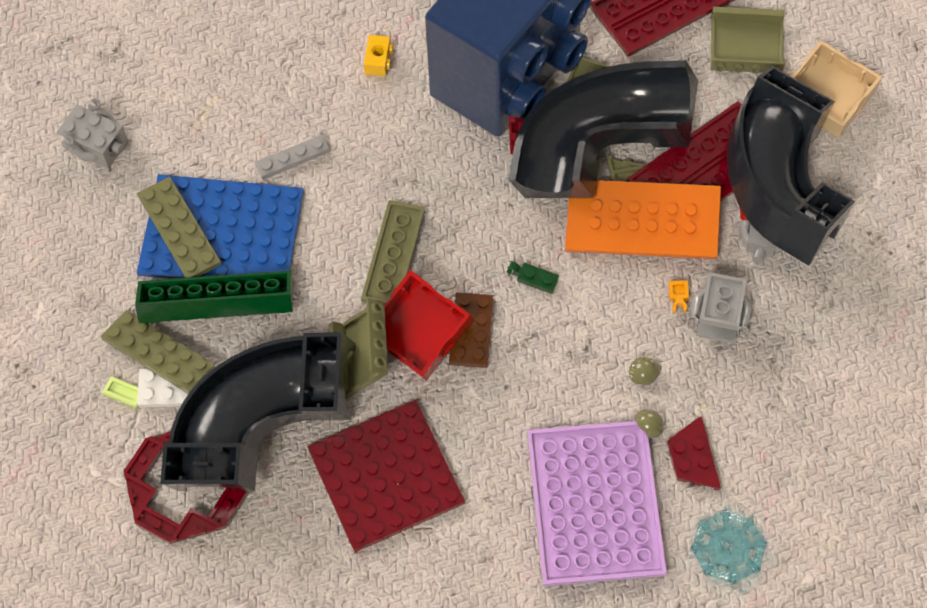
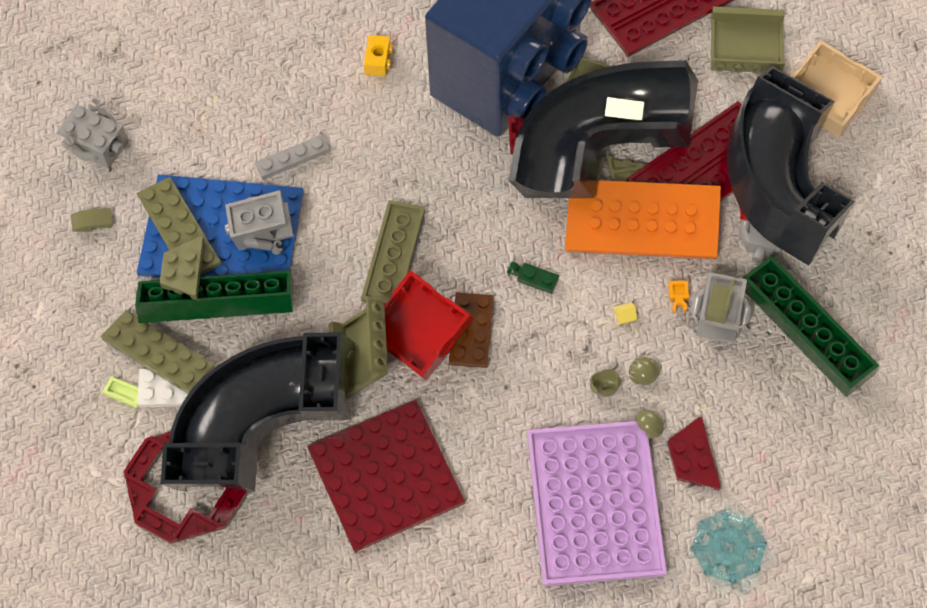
(93, 218): none -> olive slope
(183, 268): none -> olive wing
(259, 222): none -> light grey torso
(605, 382): none -> olive hair
(624, 108): none -> yellowish green tile
(625, 313): none -> light yellow slope
(719, 303): none -> olive panel
(810, 326): none -> dark green brick

